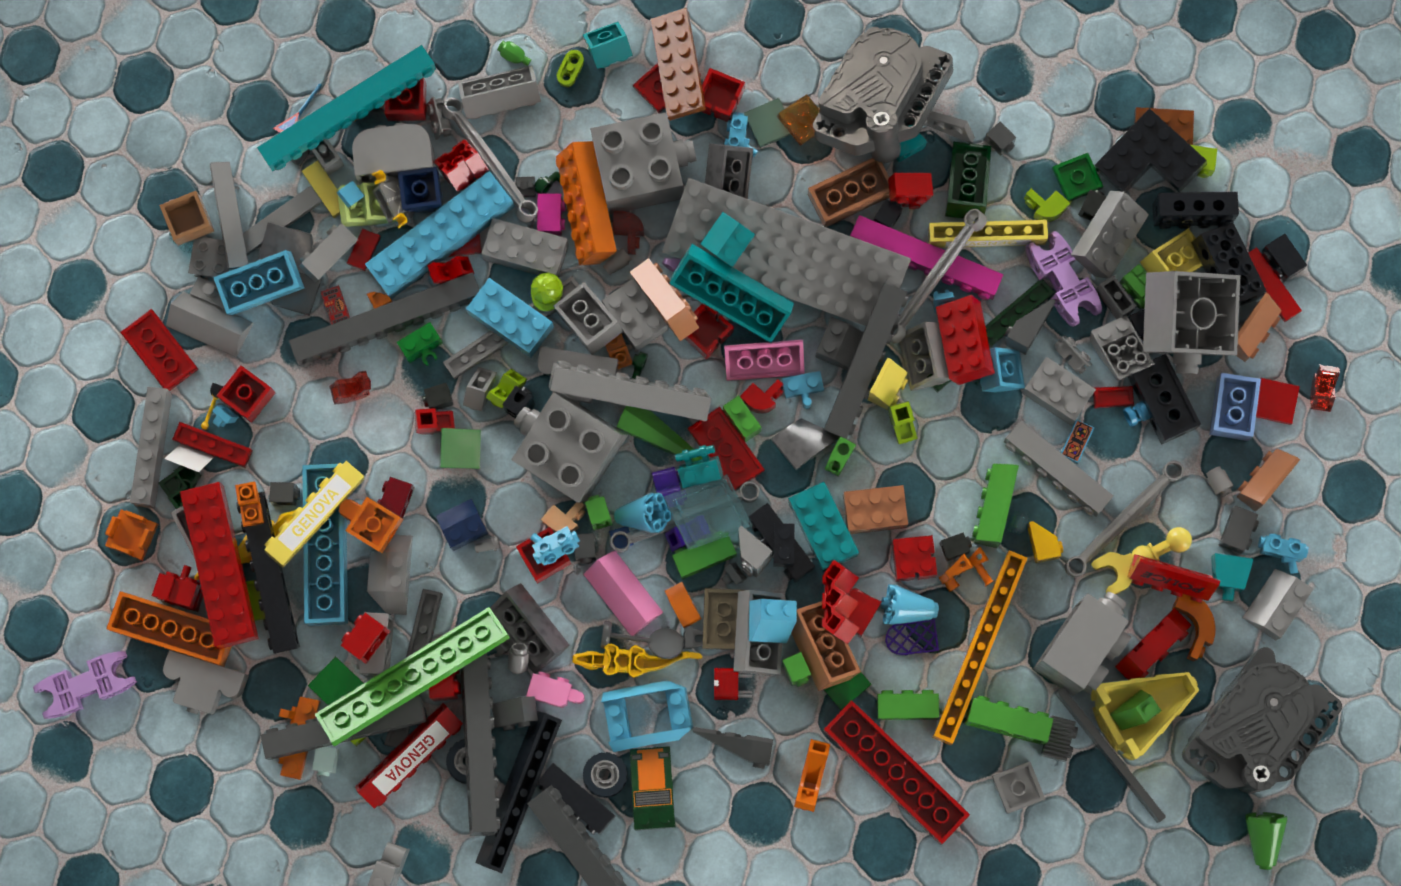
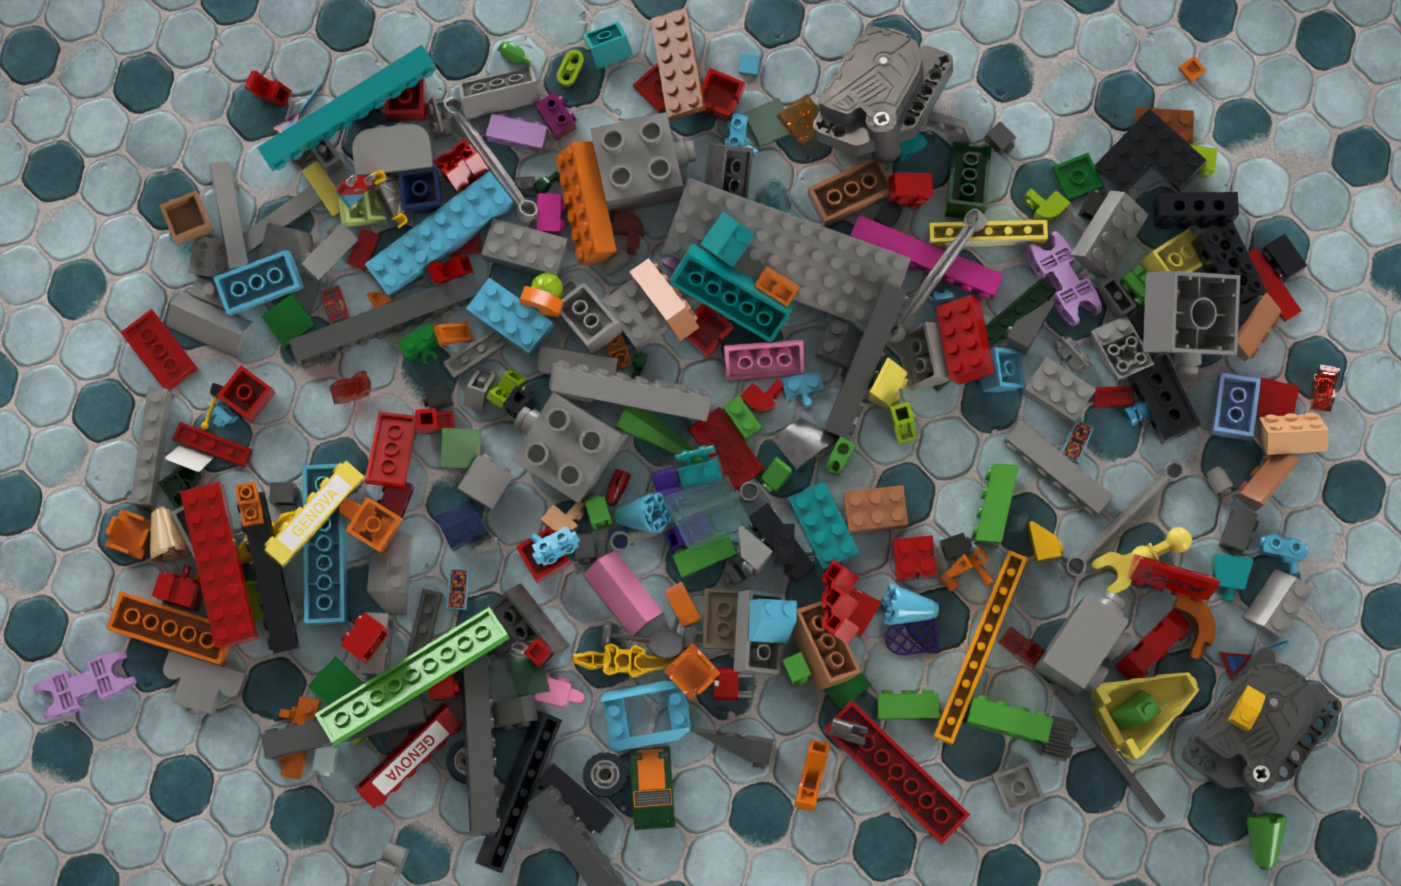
(166, 538): none -> tan cone
(267, 90): none -> red brick
(288, 320): none -> green tile
(355, 185): none -> red piece
(391, 450): none -> red tile
(453, 333): none -> orange tile
(458, 589): none -> tile
(485, 481): none -> light grey brick
(517, 133): none -> lavender brick
(529, 678): none -> clear green piece
(538, 651): none -> red tile
(546, 302): none -> orange slope
(556, 116): none -> magenta brick
(617, 486): none -> red hinge
(692, 671): none -> orange panel
(749, 64): none -> medium azure tile
(774, 195): none -> clear light blue cone
(776, 476): none -> bright green slope
(777, 286): none -> orange hinge
(843, 730): none -> dark grey hinge
(1021, 648): none -> clear red brick
(1192, 69): none -> orange plate
(1233, 661): none -> piece
(1247, 709): none -> yellow slope
(1293, 434): none -> light nougat brick

